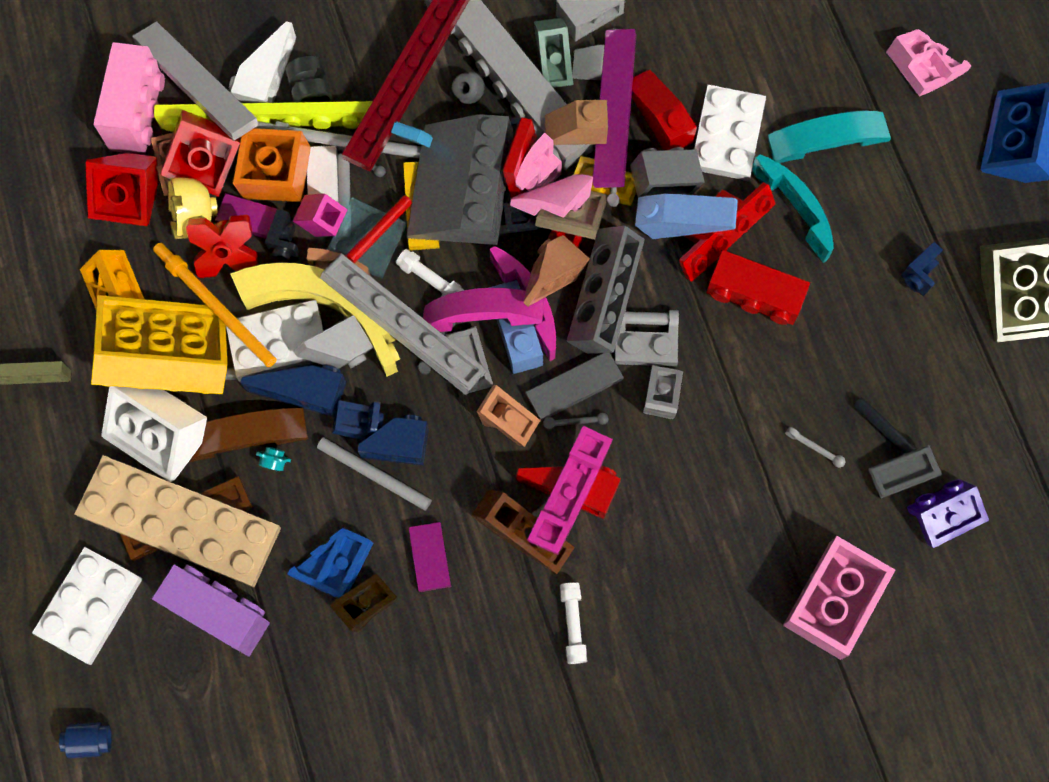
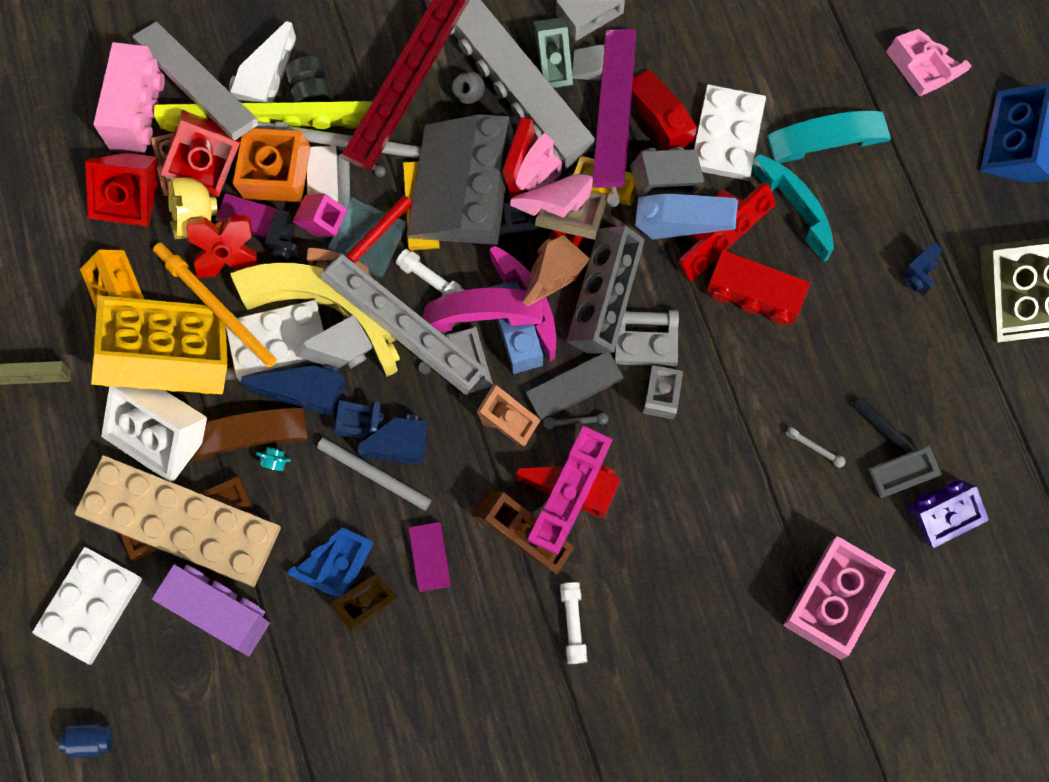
(412, 134): dark azure tile -> none
(578, 123): medium nougat slope -> none

